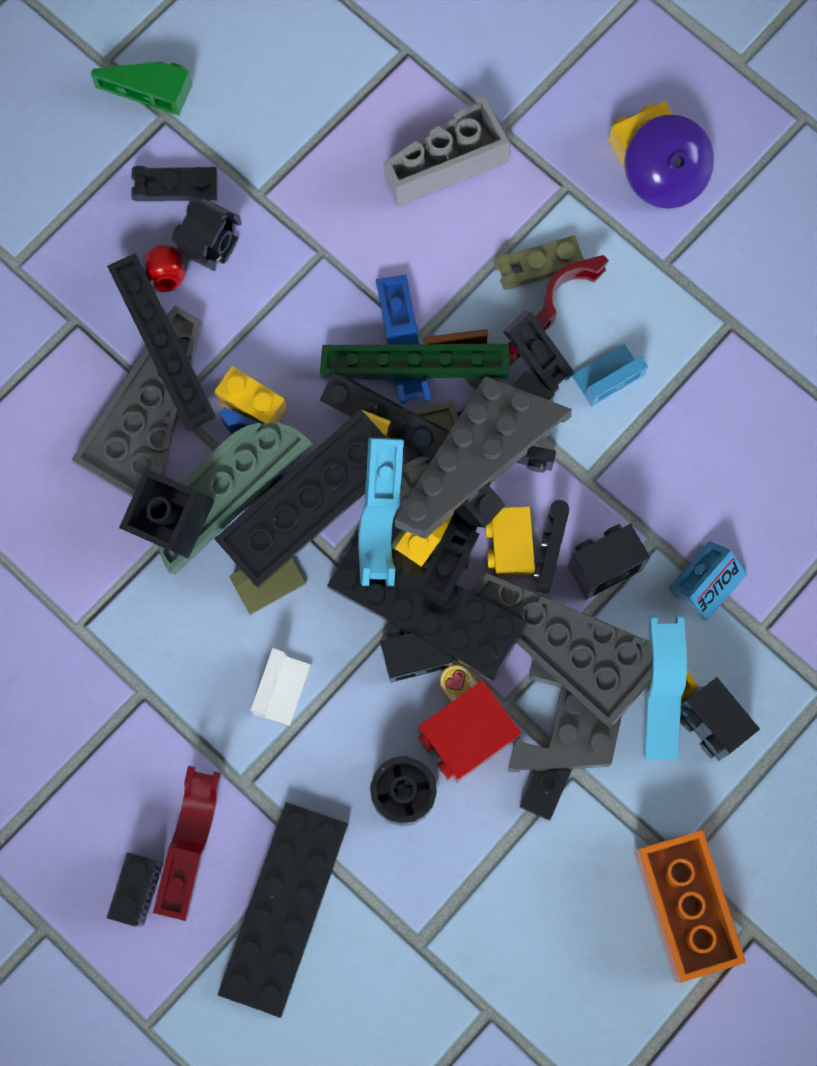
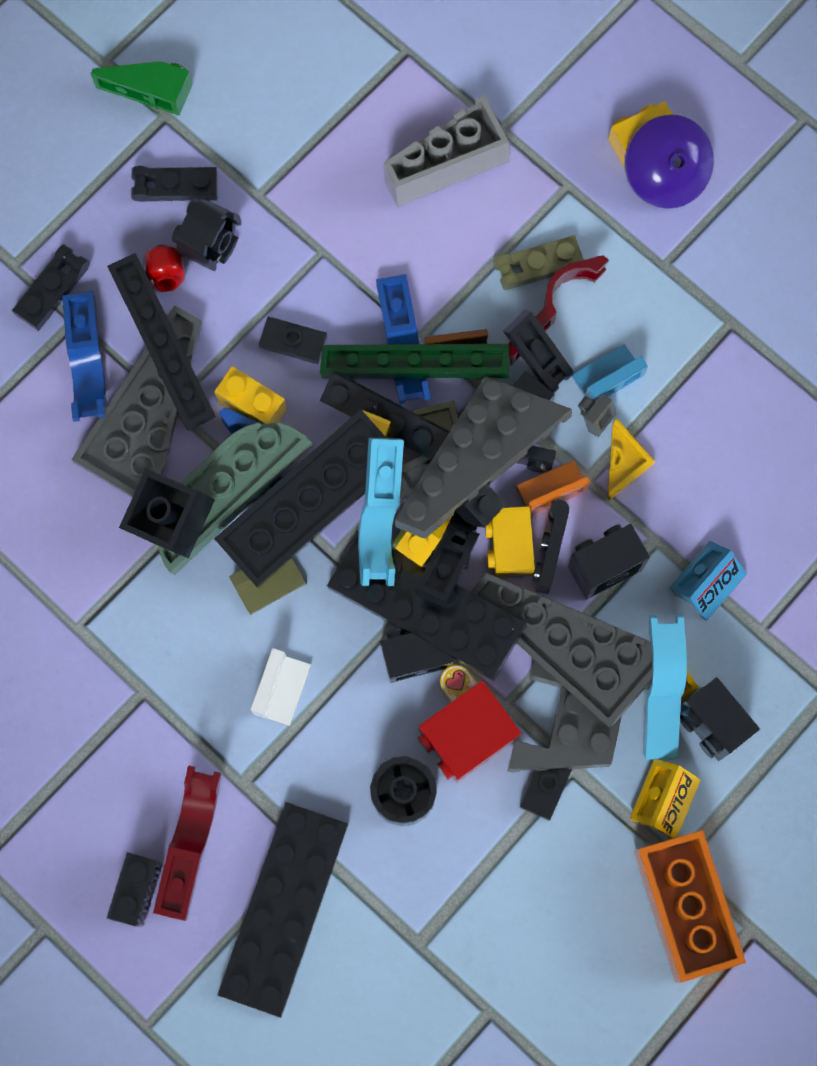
(47, 290): none -> black plate
(84, 355): none -> blue piece
(292, 340): none -> black plate
(553, 485): none -> orange panel
(597, 414): none -> dark grey tile
(626, 461): none -> yellow tile
(665, 798): none -> yellow panel

